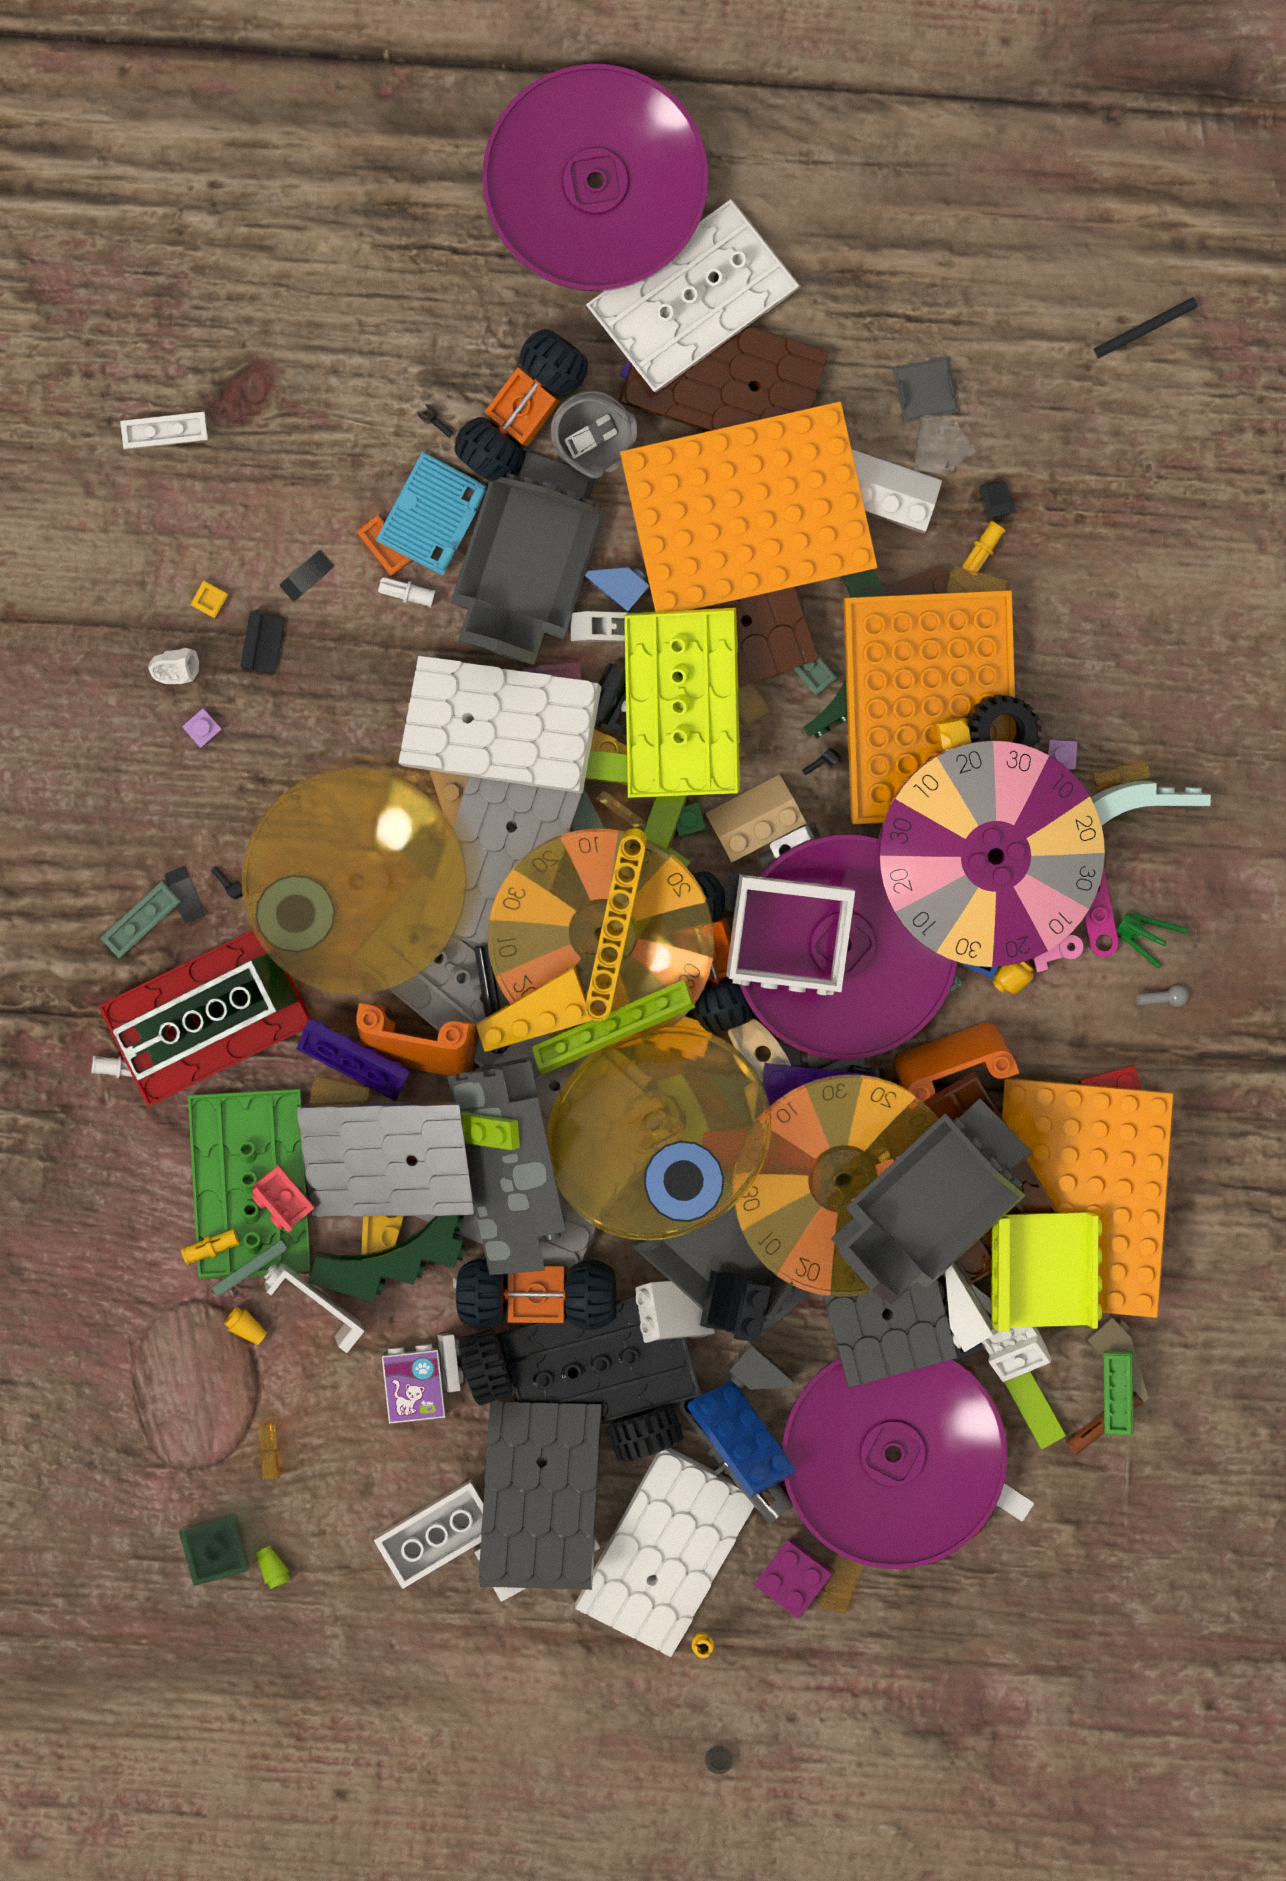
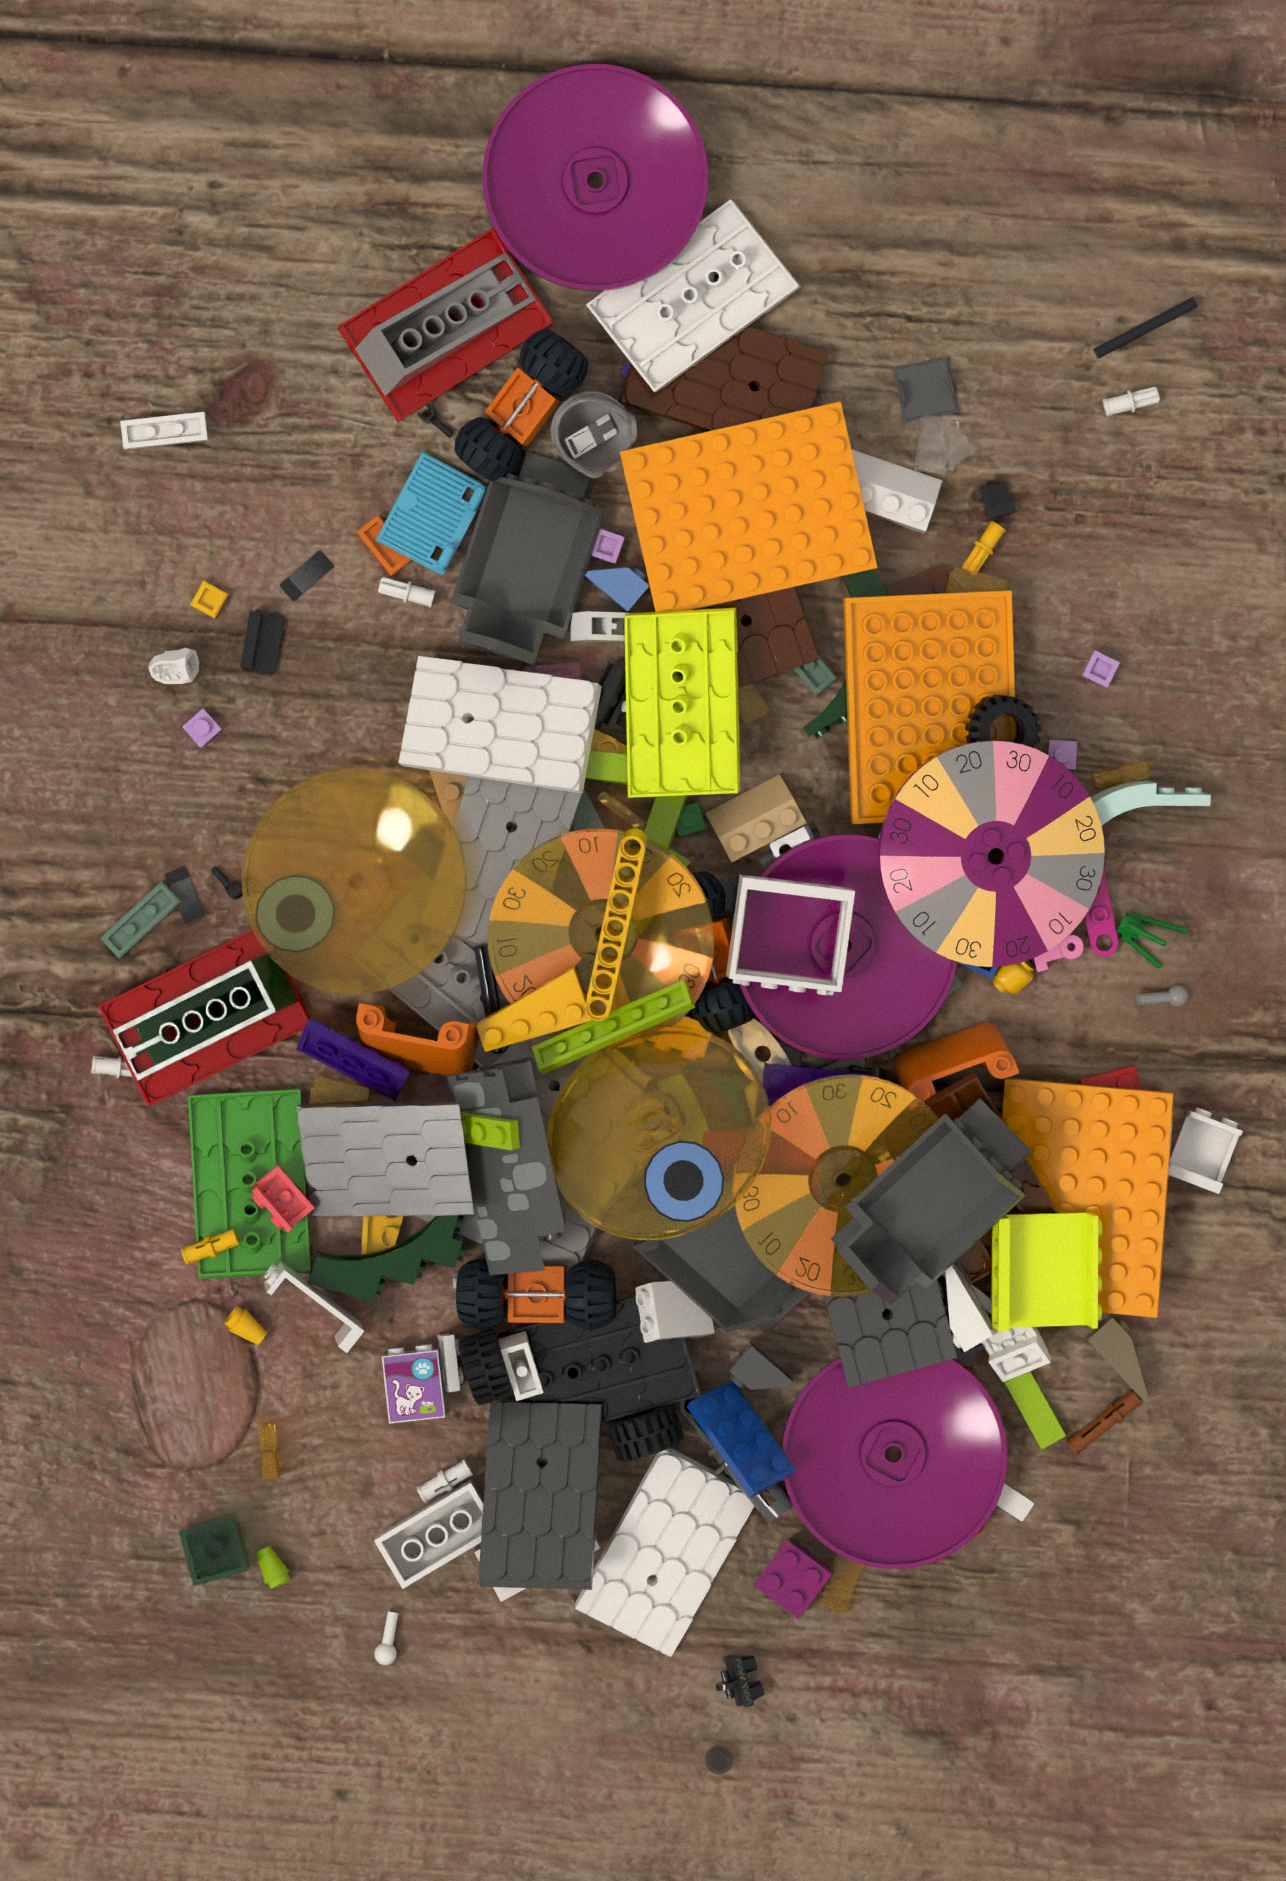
(250, 1267): sand green tile -> none
(385, 1652): none -> white bar
(444, 1481): none -> white pin
(445, 325): none -> piece
(520, 1365): none -> white slope
(607, 546): none -> lavender plate
(702, 1651): yellow pin -> none
(735, 1305): black panel -> none
(736, 1682): none -> black hips
(830, 757): black hand -> none
(953, 732): yellow rock -> none
(1100, 669): none -> lavender plate
(1118, 1393): bright green plate -> none
(1131, 401): none -> white axle
(1203, 1149): none -> white panel

